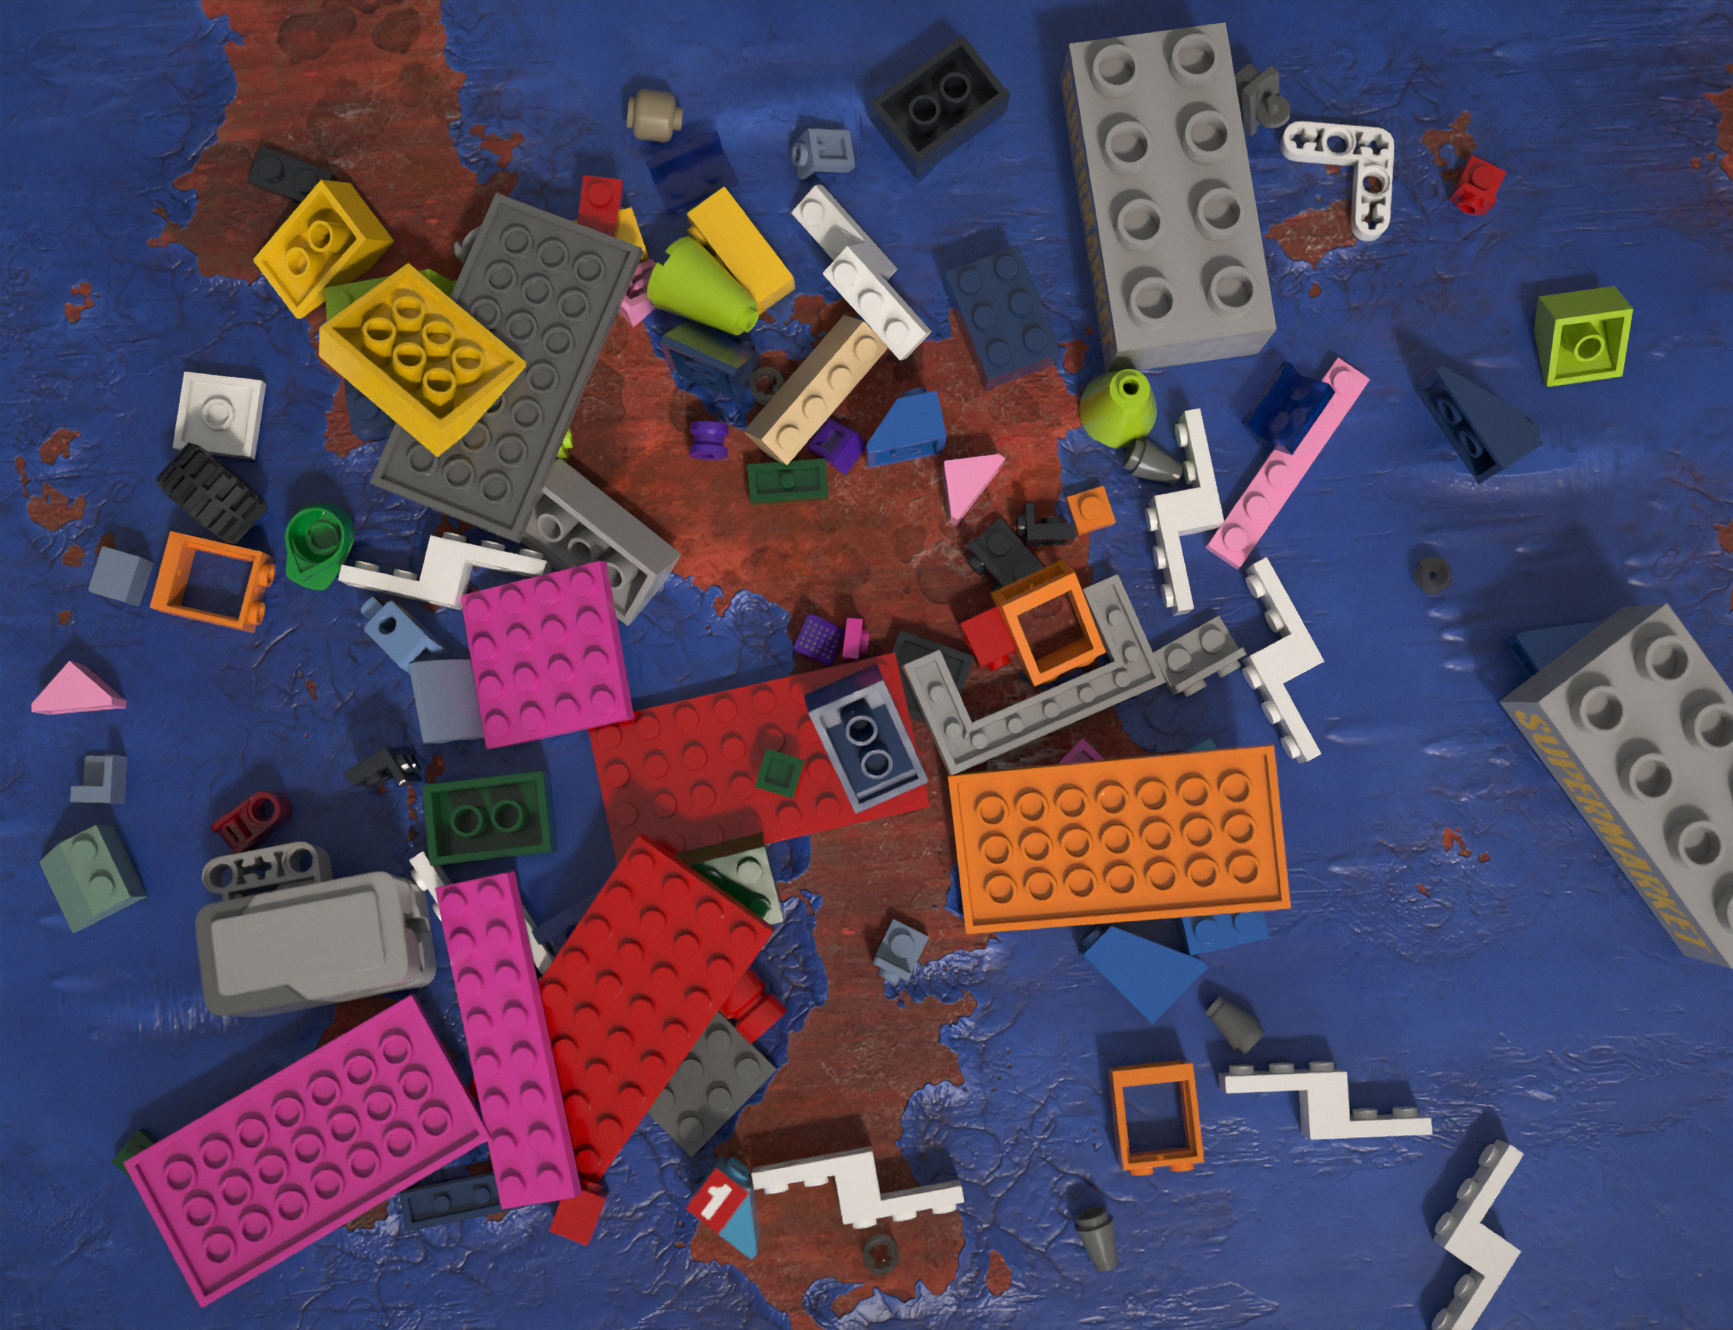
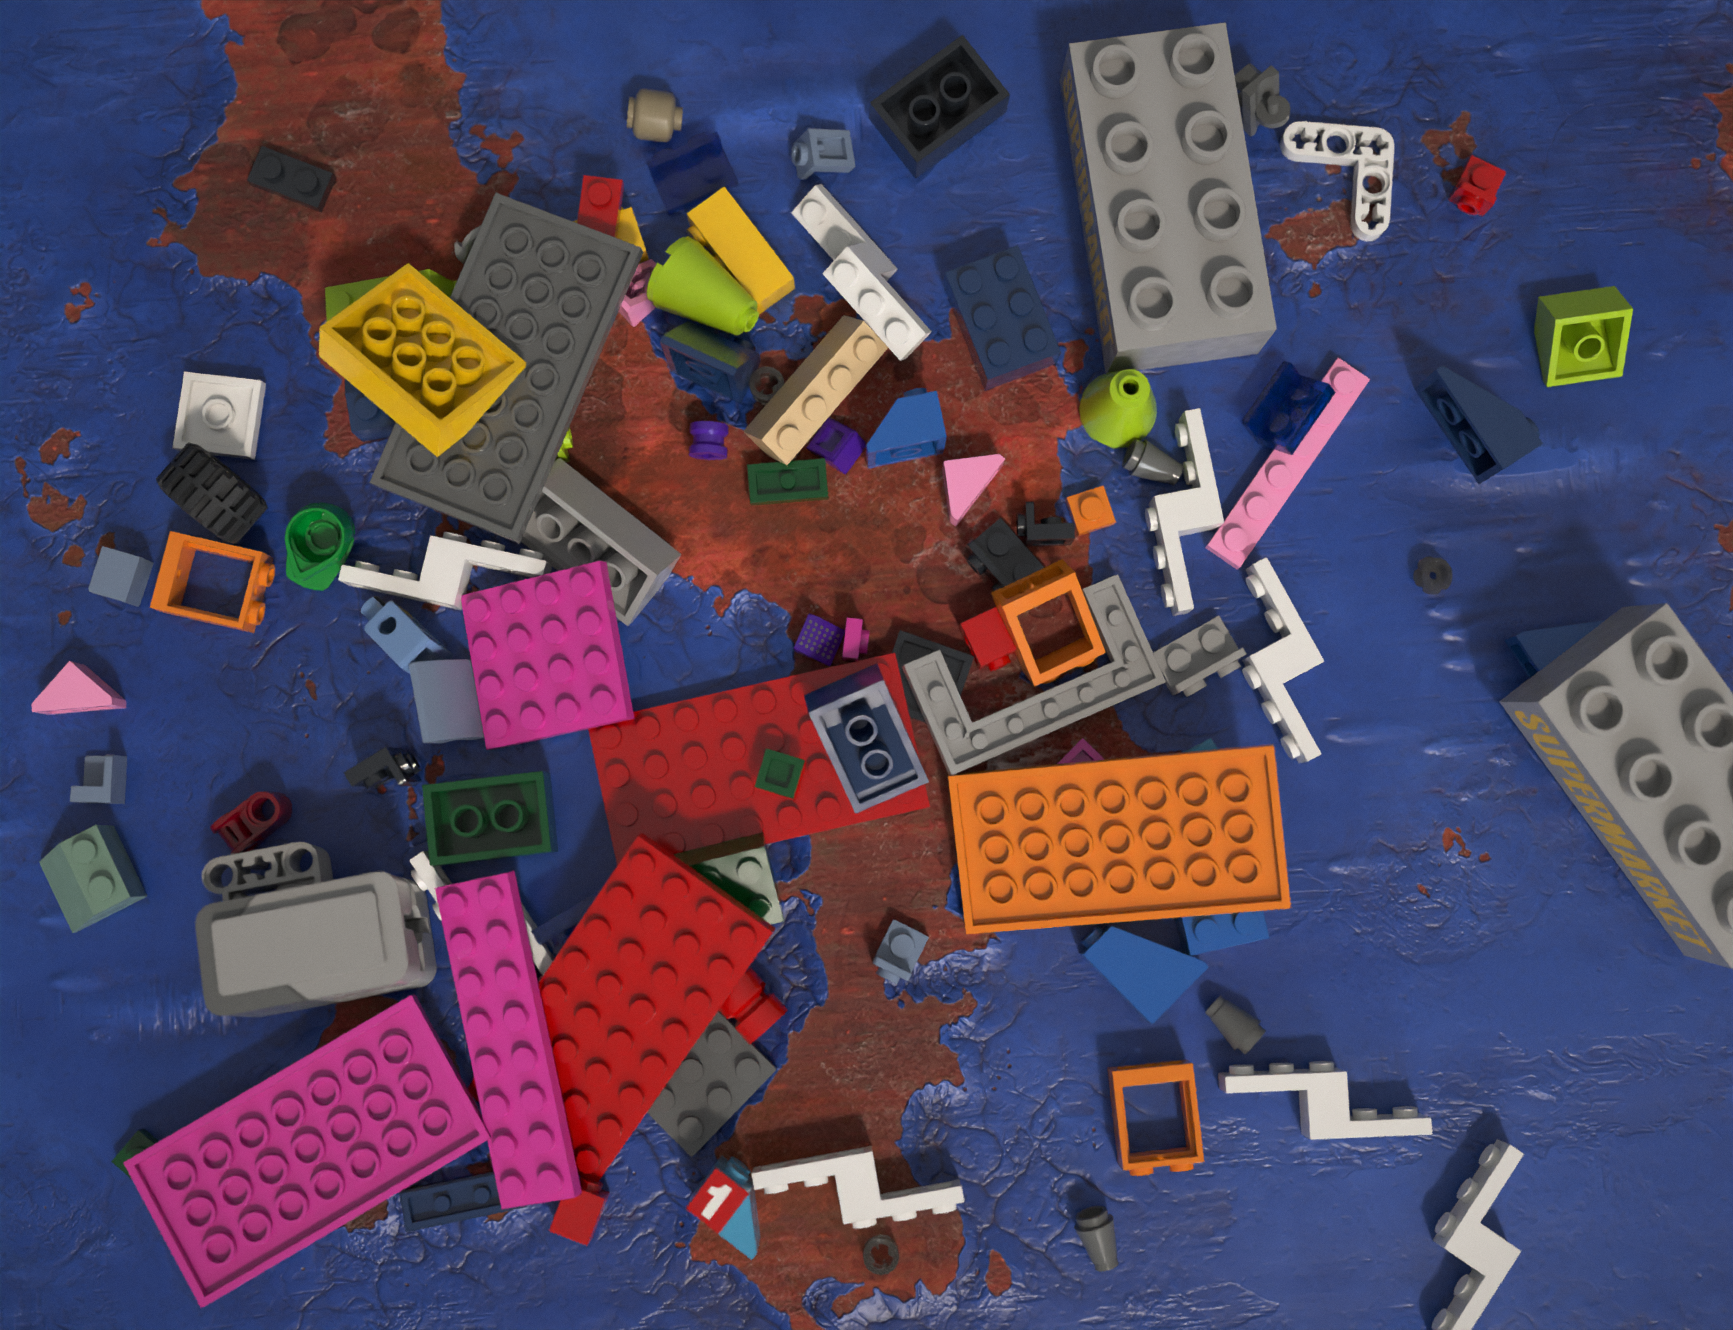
(322, 245): yellow slope -> none

